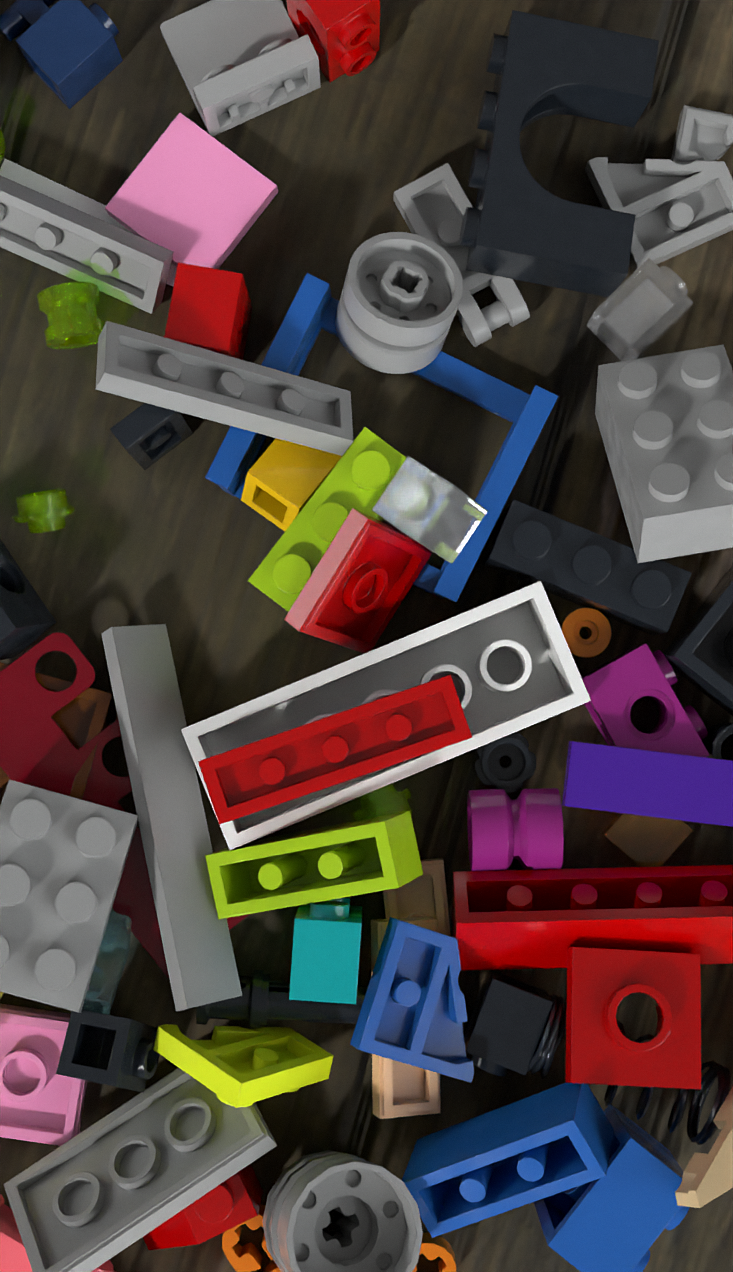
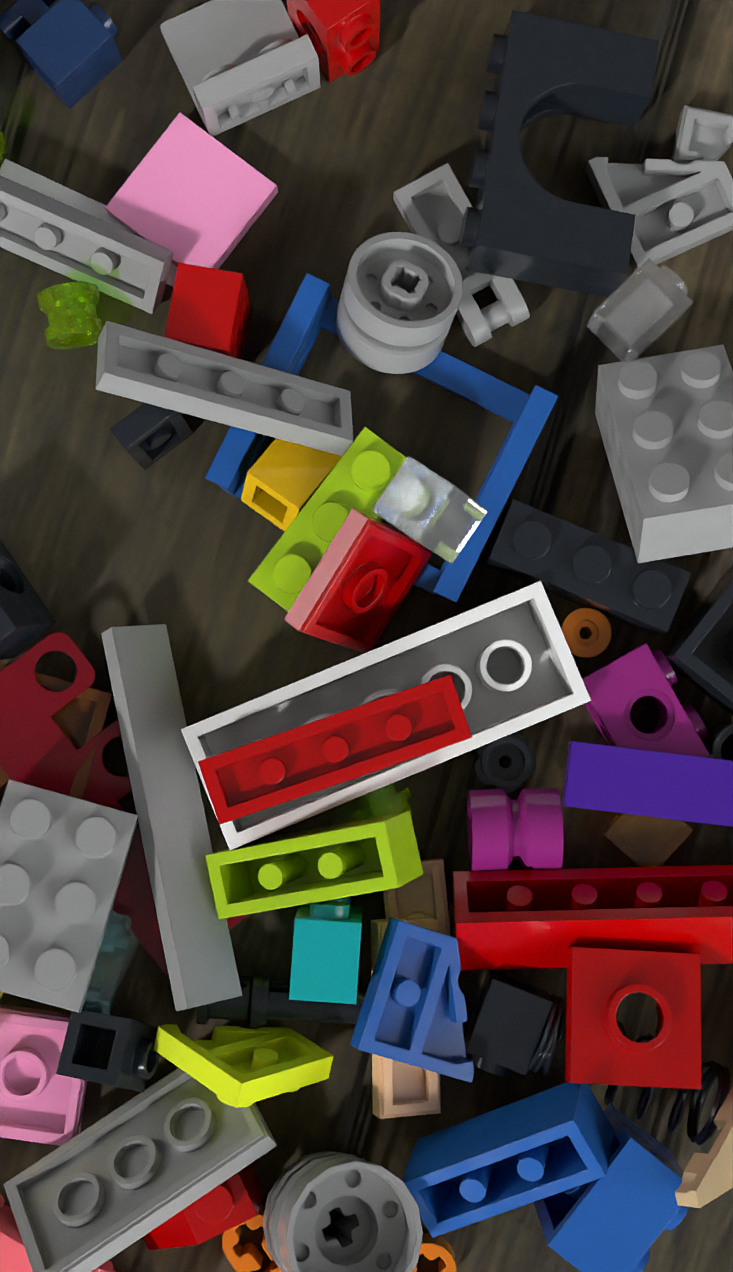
(43, 510): clear neon green plate -> none

